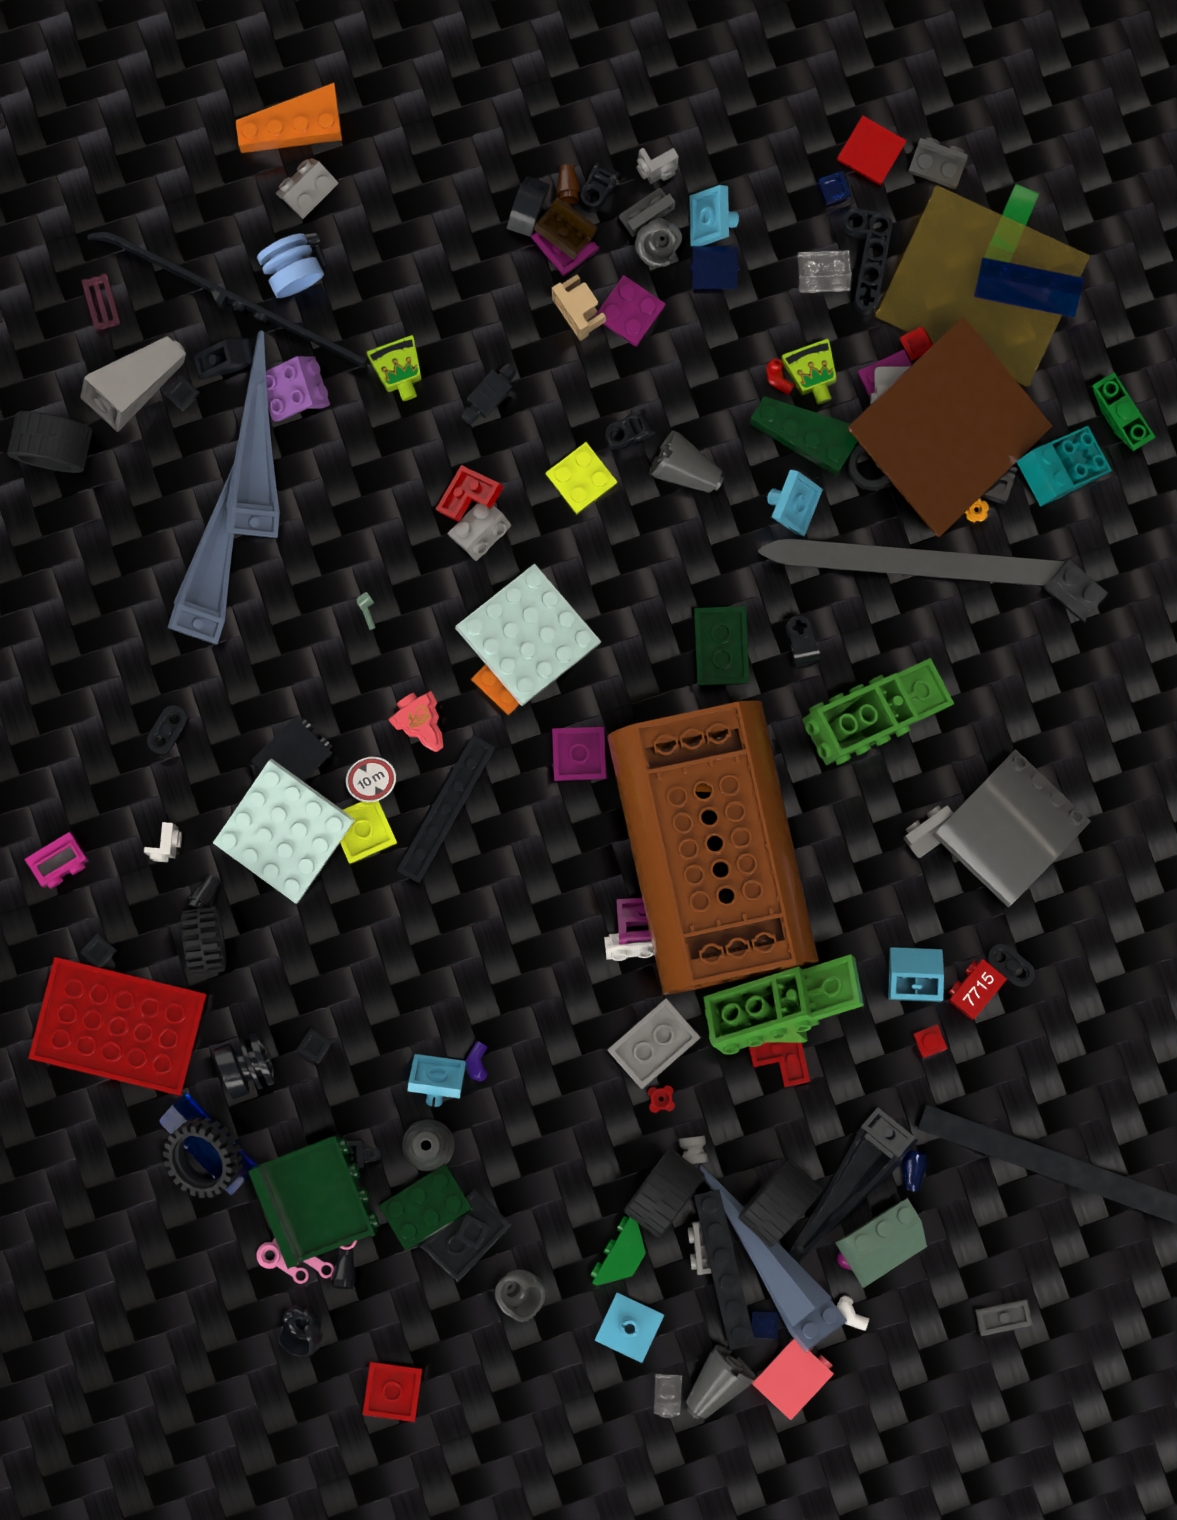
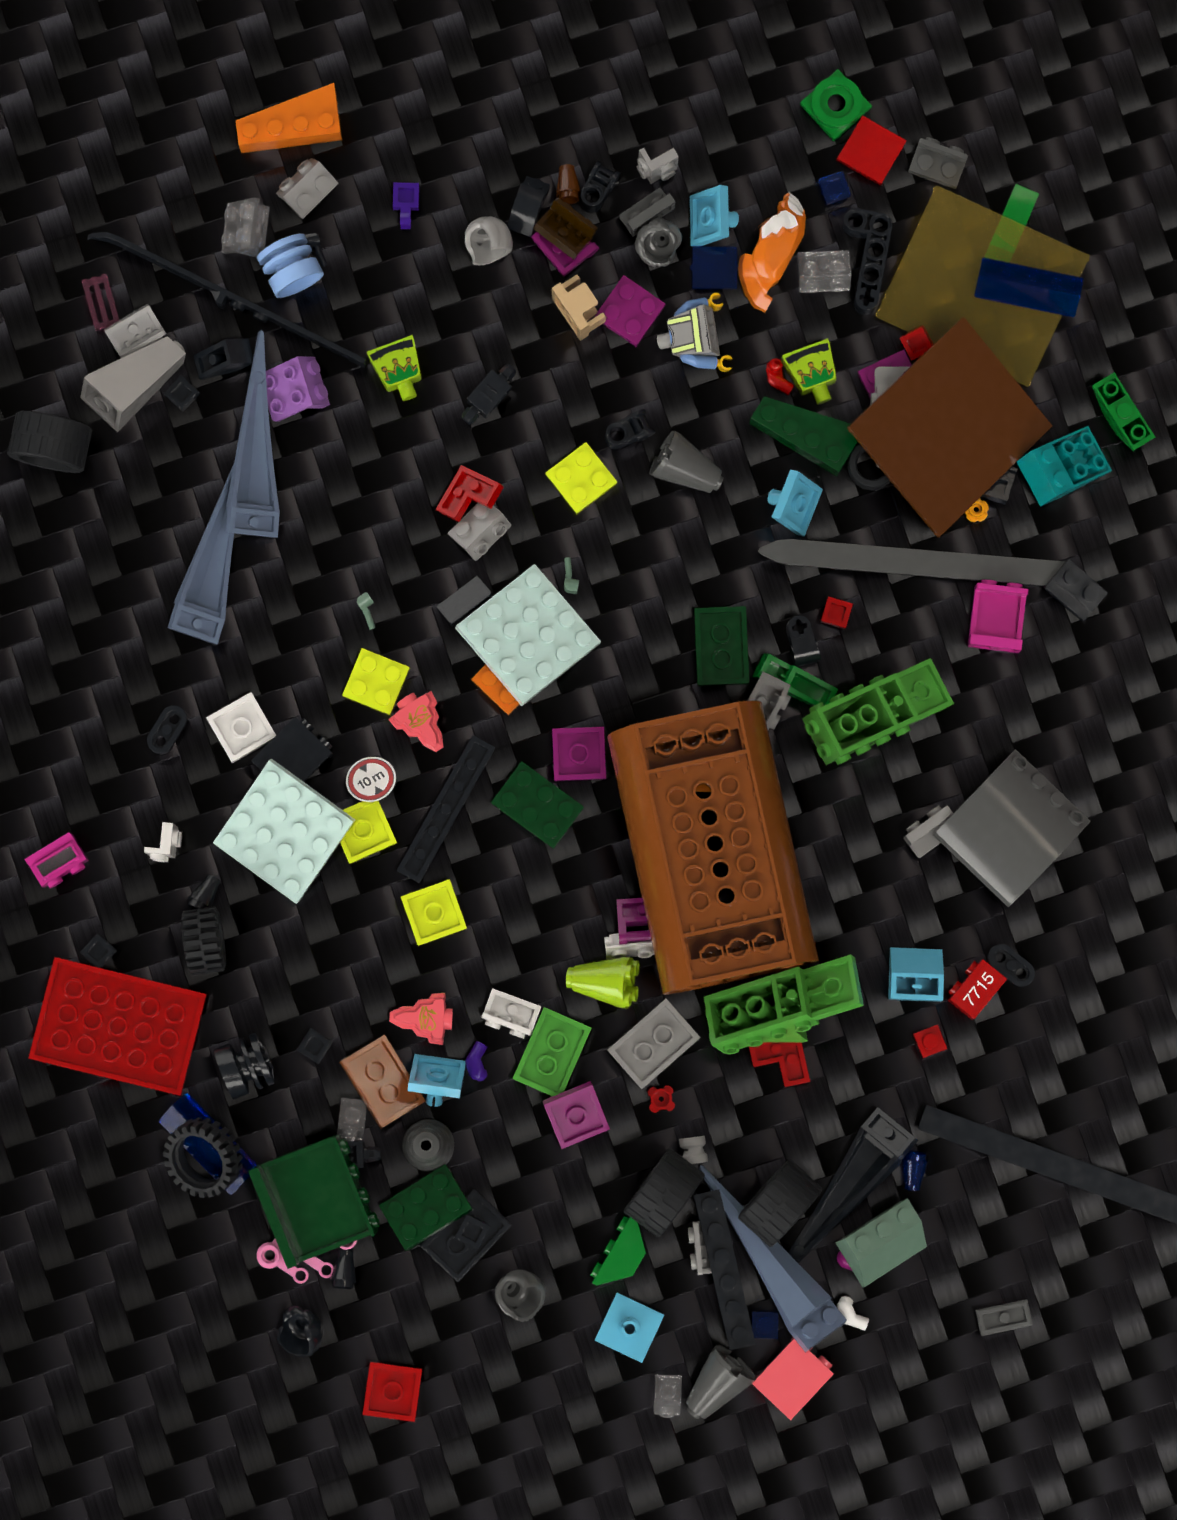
(135, 331): none -> light grey bracket
(241, 727): none -> white plate
(245, 227): none -> clear bracket
(352, 1119): none -> clear bracket
(376, 681): none -> neon yellow plate
(381, 1081): none -> dark orange tile
(405, 199): none -> dark purple plate
(426, 1018): none -> coral rock
(433, 912): none -> neon yellow plate
(464, 601): none -> black slope
(488, 240): none -> light grey piece
(511, 1013): none -> white bracket
(537, 805): none -> dark green plate
(552, 1052): none -> bright green plate
(570, 585): none -> sand green hand
(576, 1115): none -> magenta plate
(606, 981): none -> lime cone
(694, 334): none -> torso
(773, 695): none -> light grey bracket
(775, 248): none -> orange animal
(803, 685): none -> green slope
(836, 122): none -> green piece
(836, 612): none -> red plate
(997, 616): none -> dark pink panel

